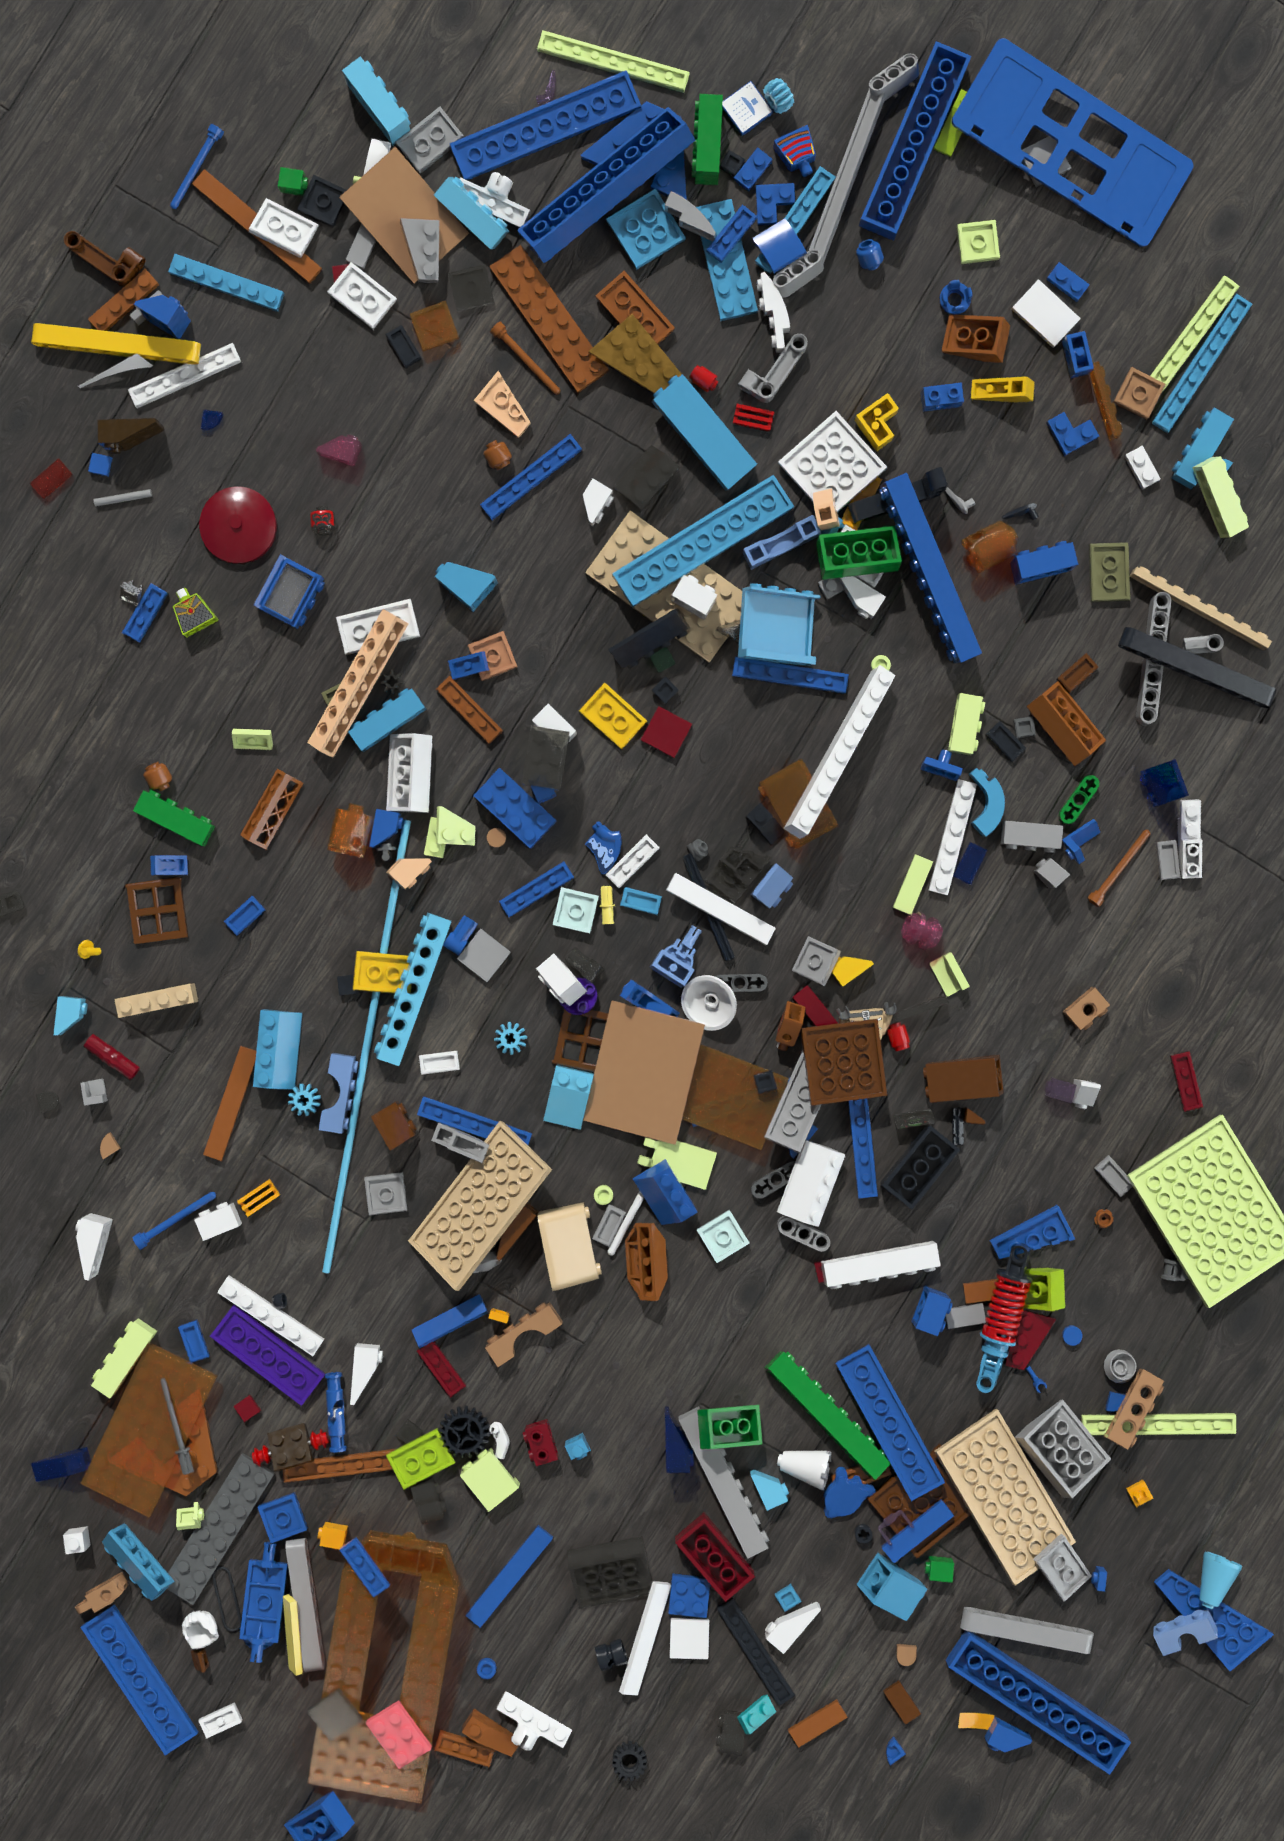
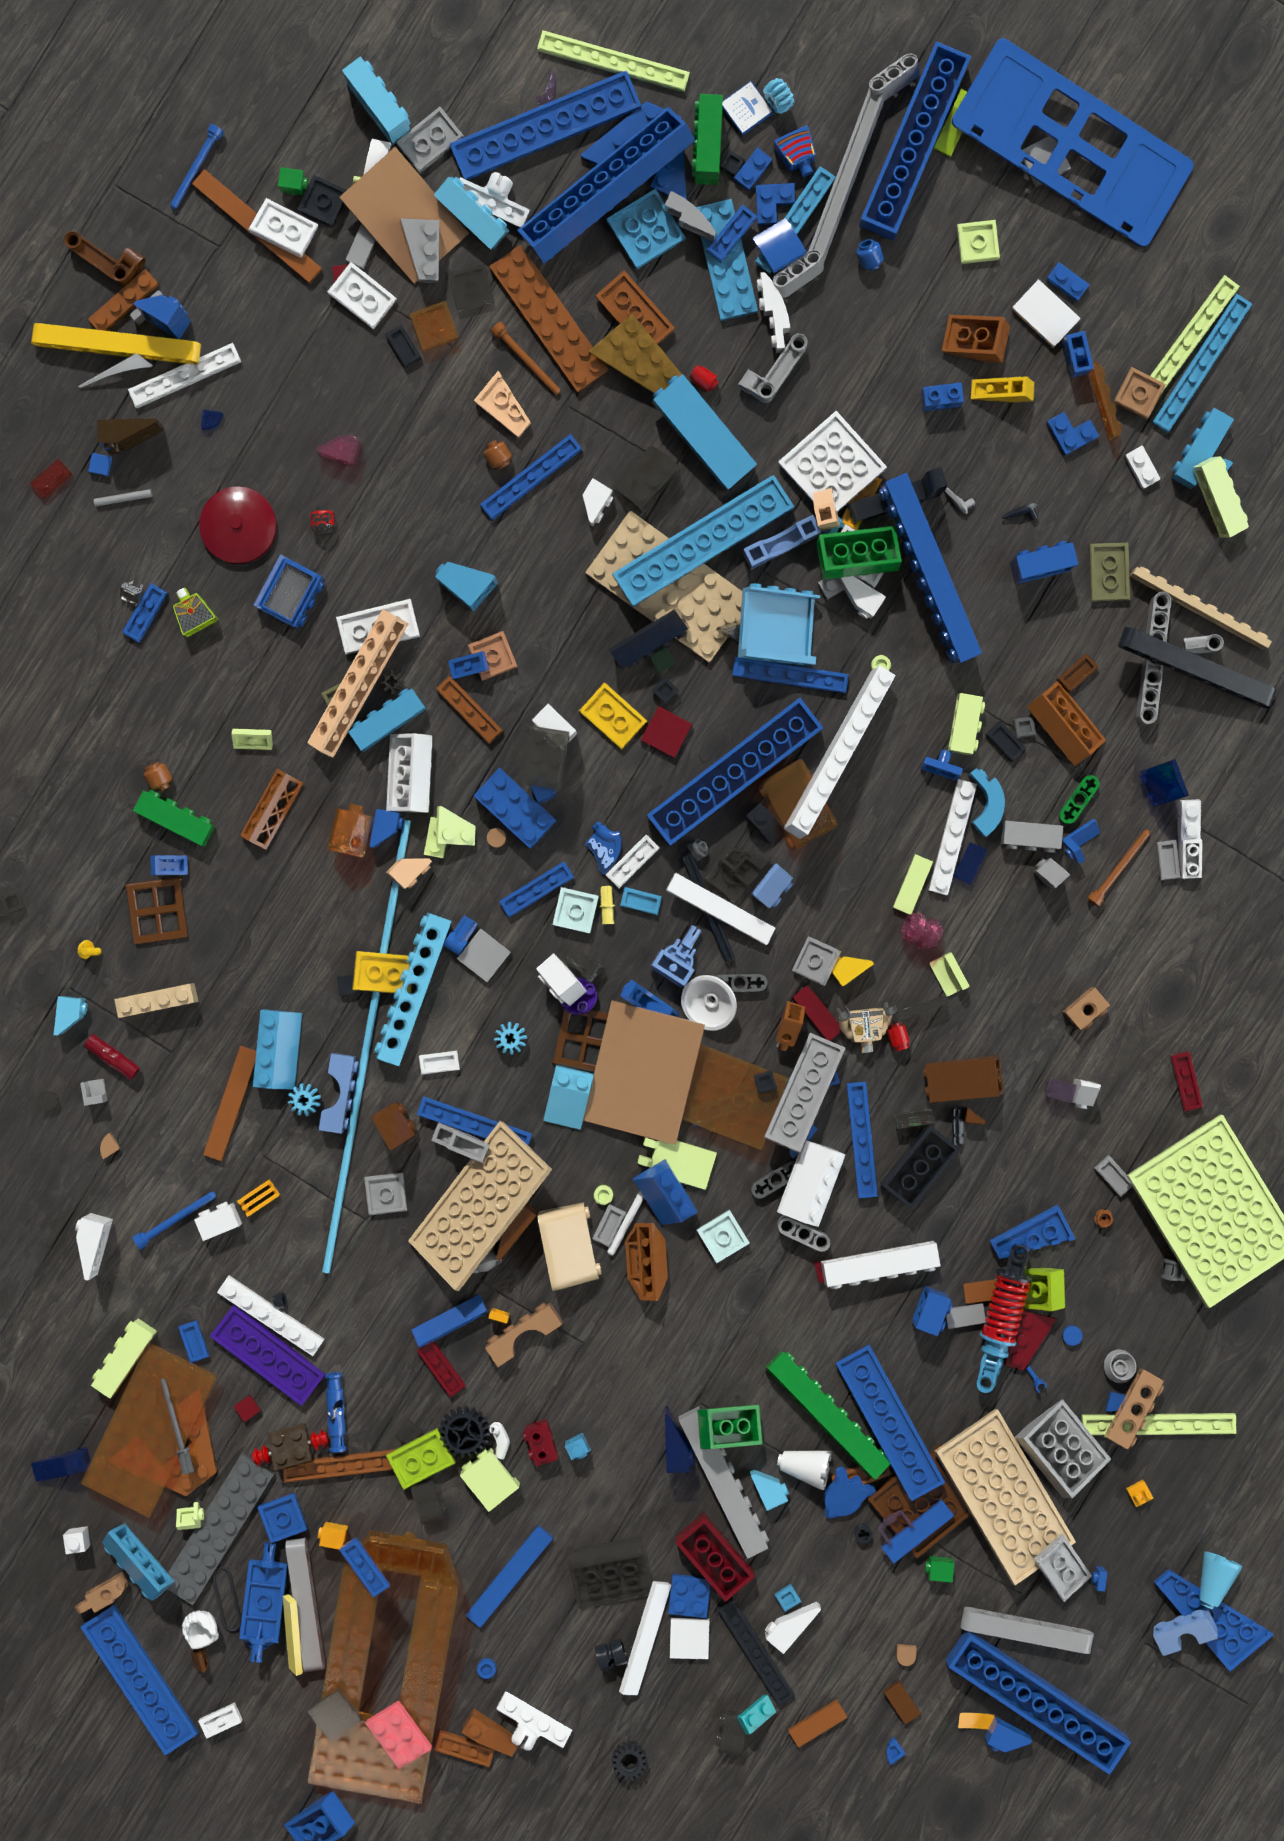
(226, 282): dark azure plate -> none
(244, 915): blue tile -> none
(365, 1362): white slope -> none
(386, 848): dark grey plate -> none
(694, 596): white brick -> none
(734, 771): none -> blue brick
(754, 410): red tile -> none
(843, 1062): reddish brown plate -> none
(873, 420): yellow brick -> none
(891, 1587): dark azure slope -> none
(955, 287): blue piece -> none
(990, 545): clear orange cylinder -> none

